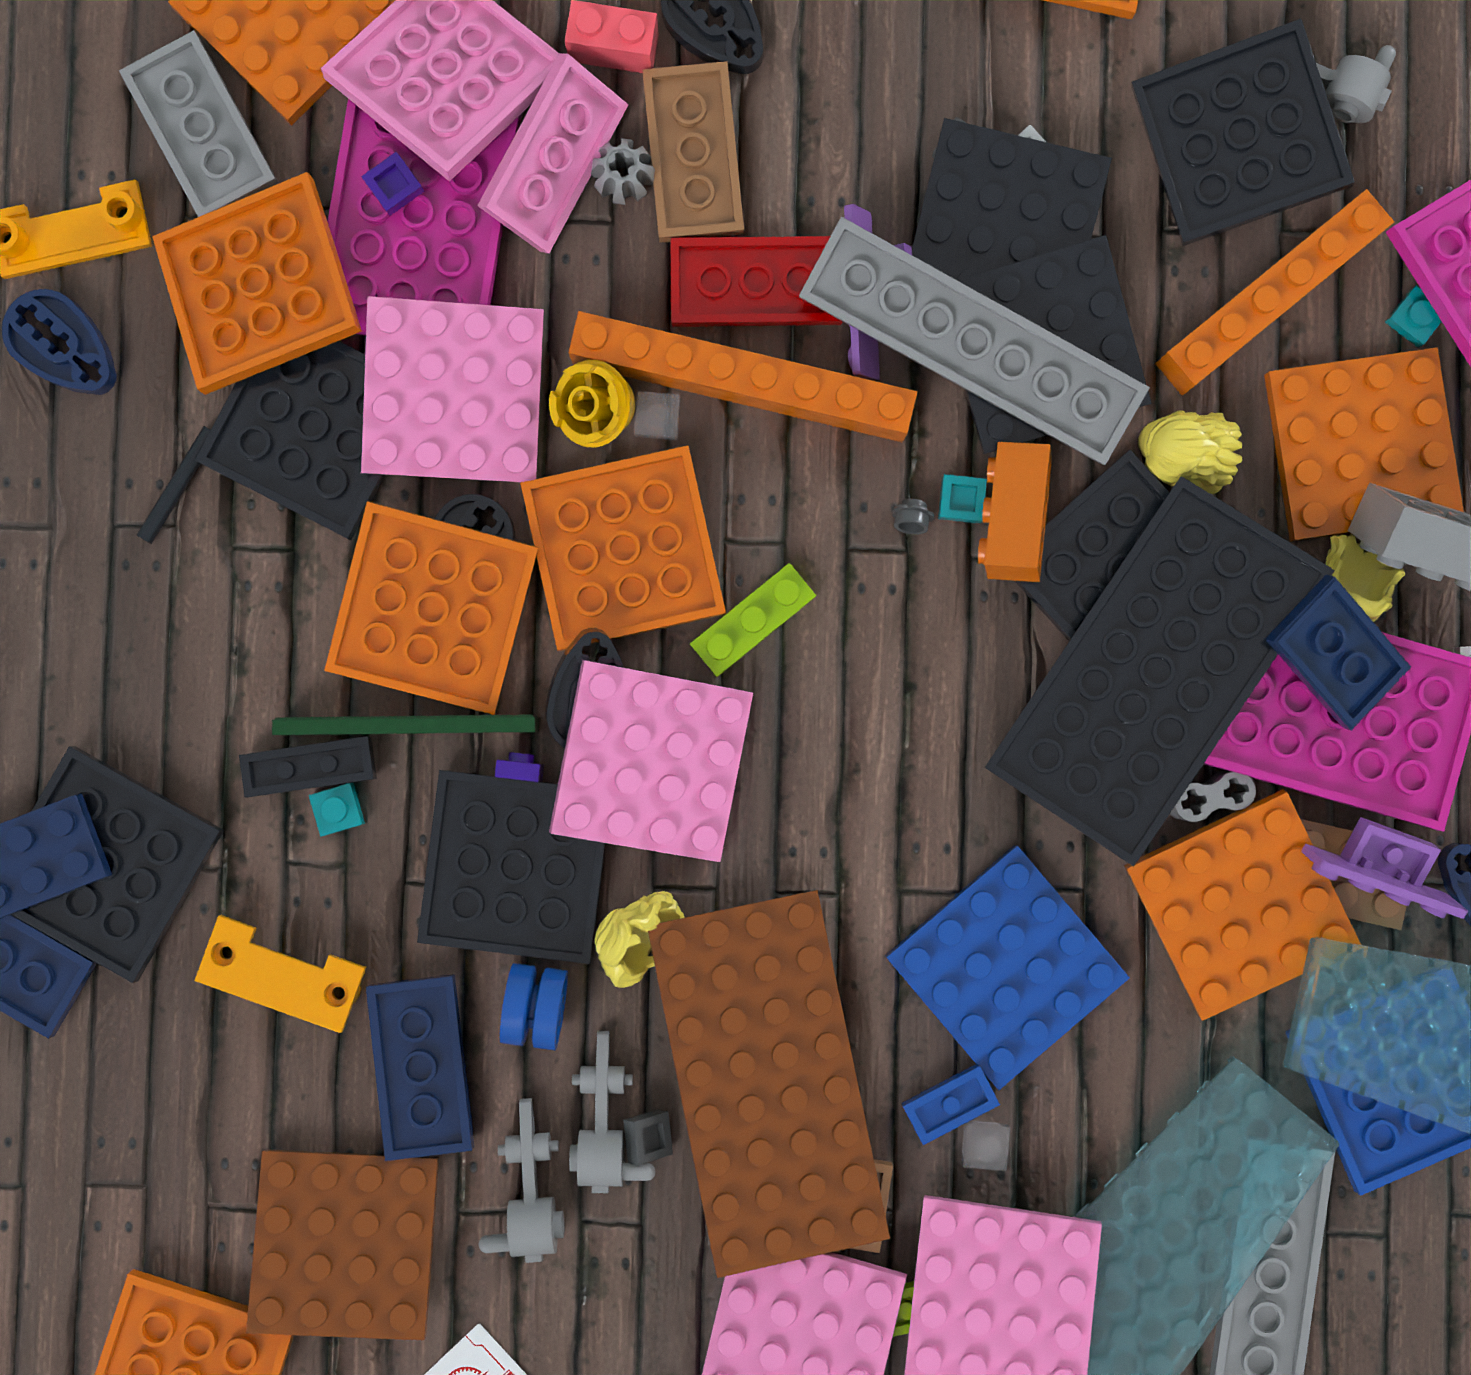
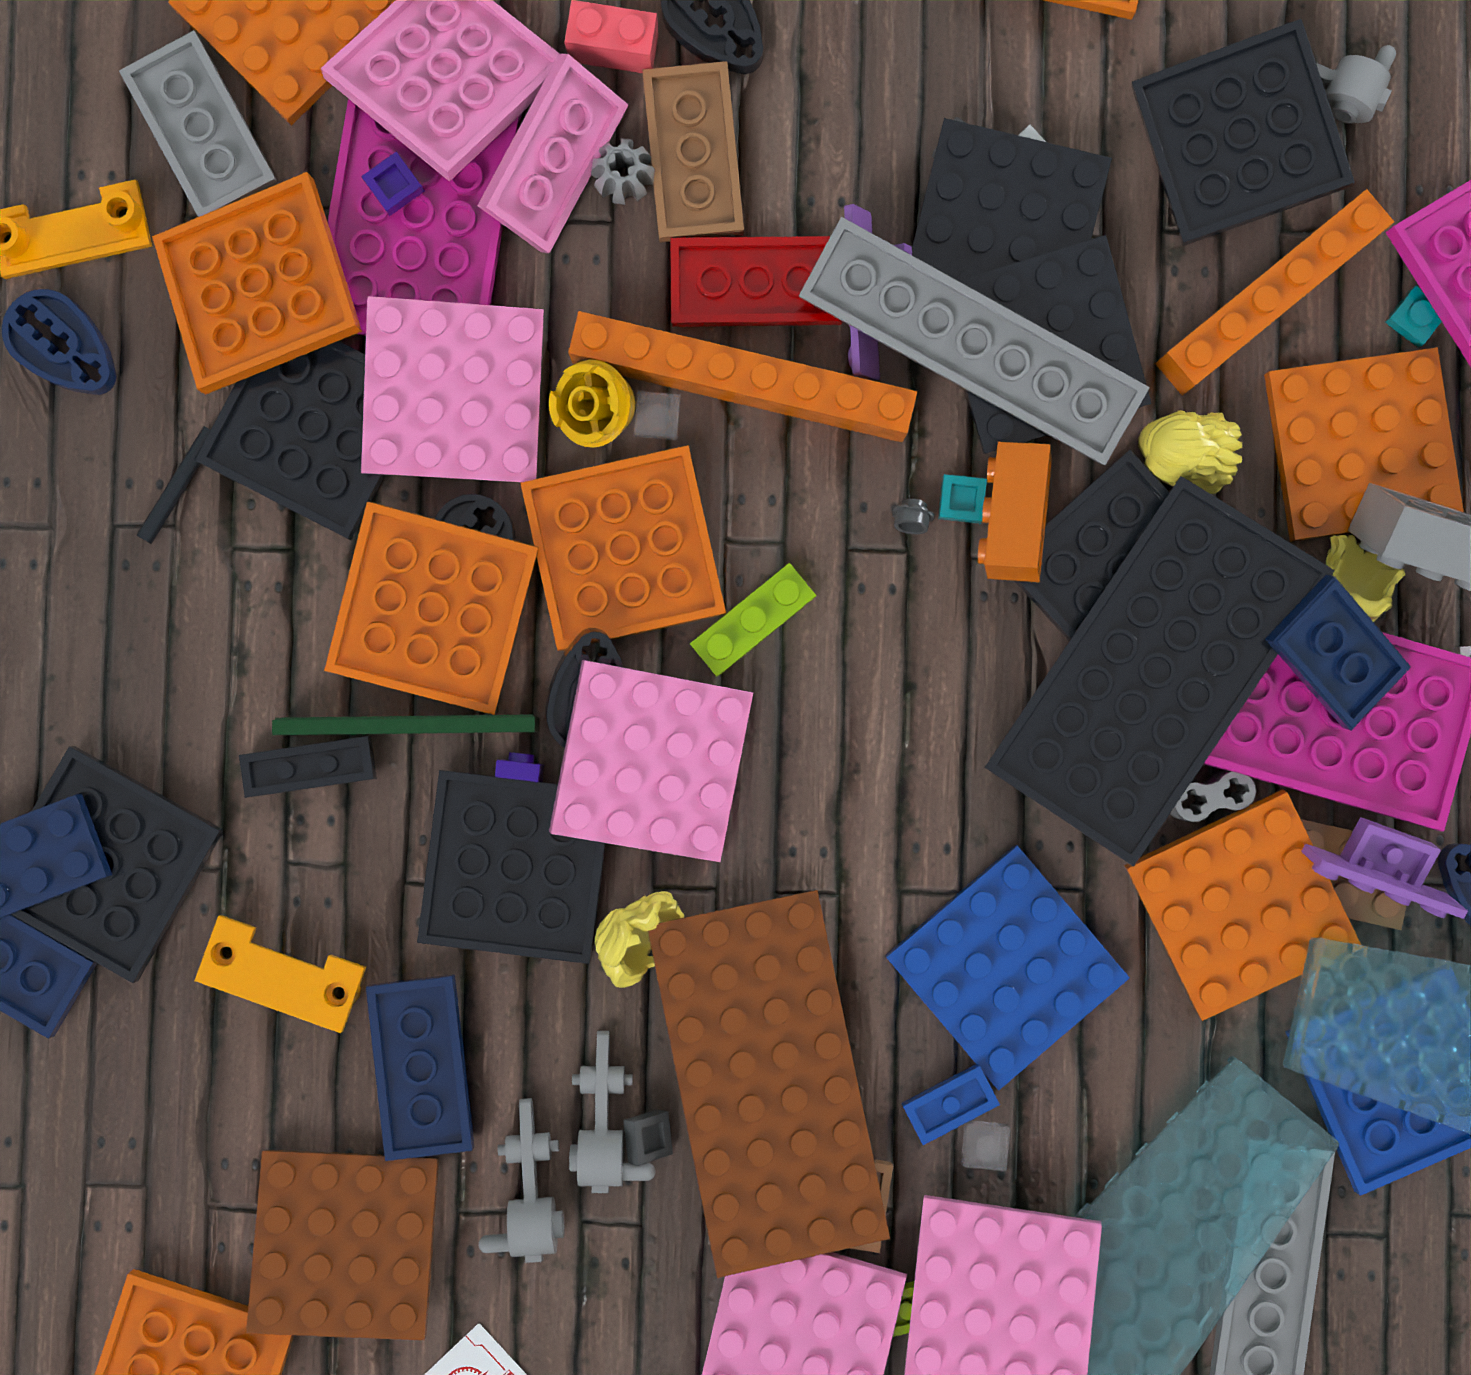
(336, 809): teal plate -> none
(533, 1006): blue wheel -> none

